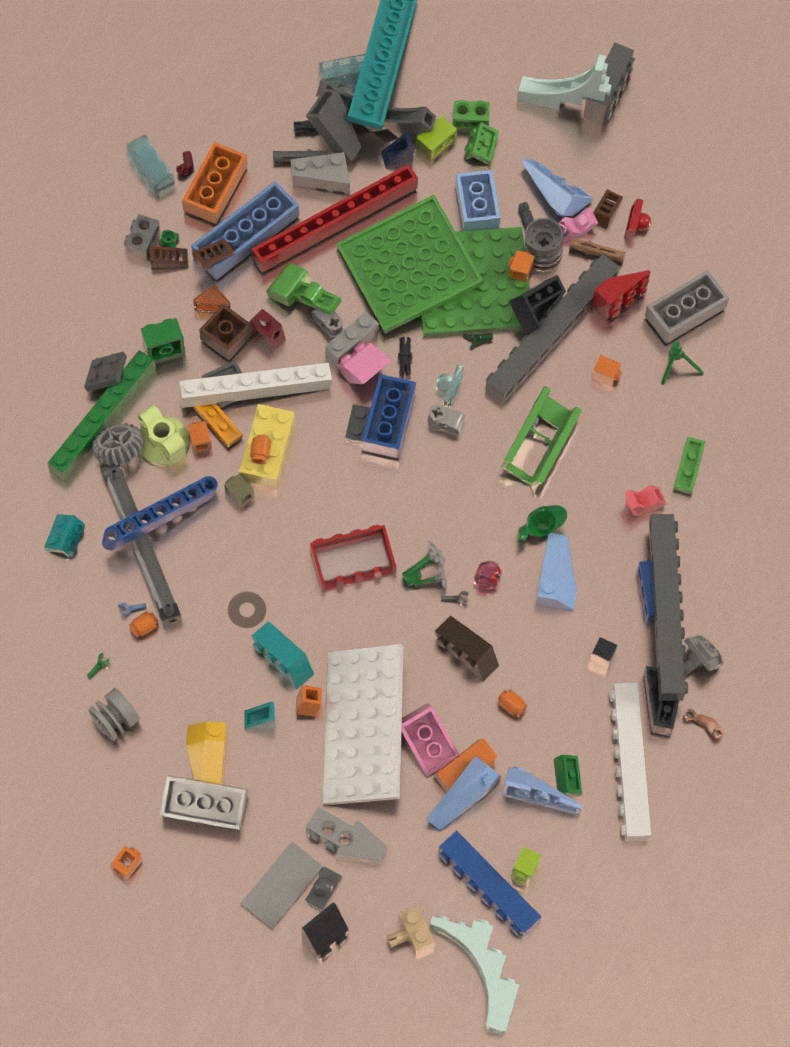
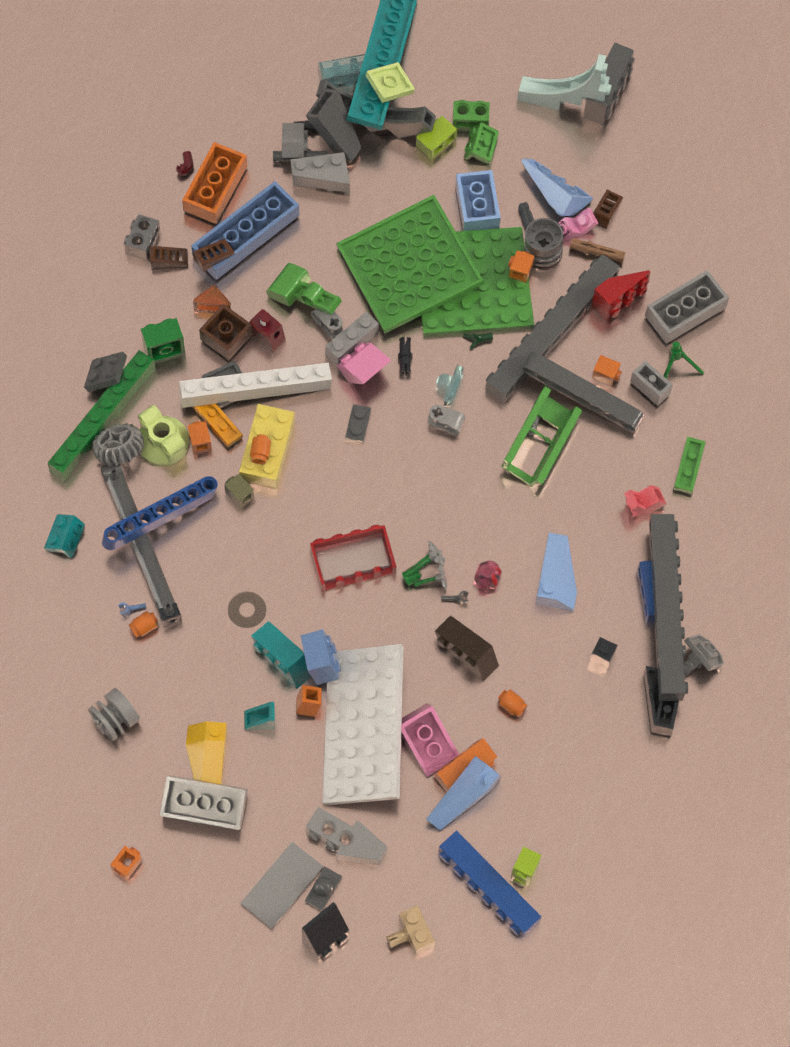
(100, 664): green hand -> none
(149, 164): clear light blue brick -> none
(168, 234): green plate -> none
(294, 140): none -> light grey brick
(320, 657): none -> medium blue brick
(334, 218): red brick -> none
(388, 416): blue brick -> none
(390, 82): none -> yellowish green plate
(399, 151): dark blue slope -> none
(490, 963): light aqua arch -> none
(529, 788): light blue wedge -> none
(536, 303): black wedge -> none
(543, 521): green hair -> none
(568, 775): green slope -> none
(583, 392): none -> dark grey beam
(631, 762): white brick -> none
(637, 219): red tile -> none
(651, 383): none -> light grey brick
(710, 724): nougat arm -> none

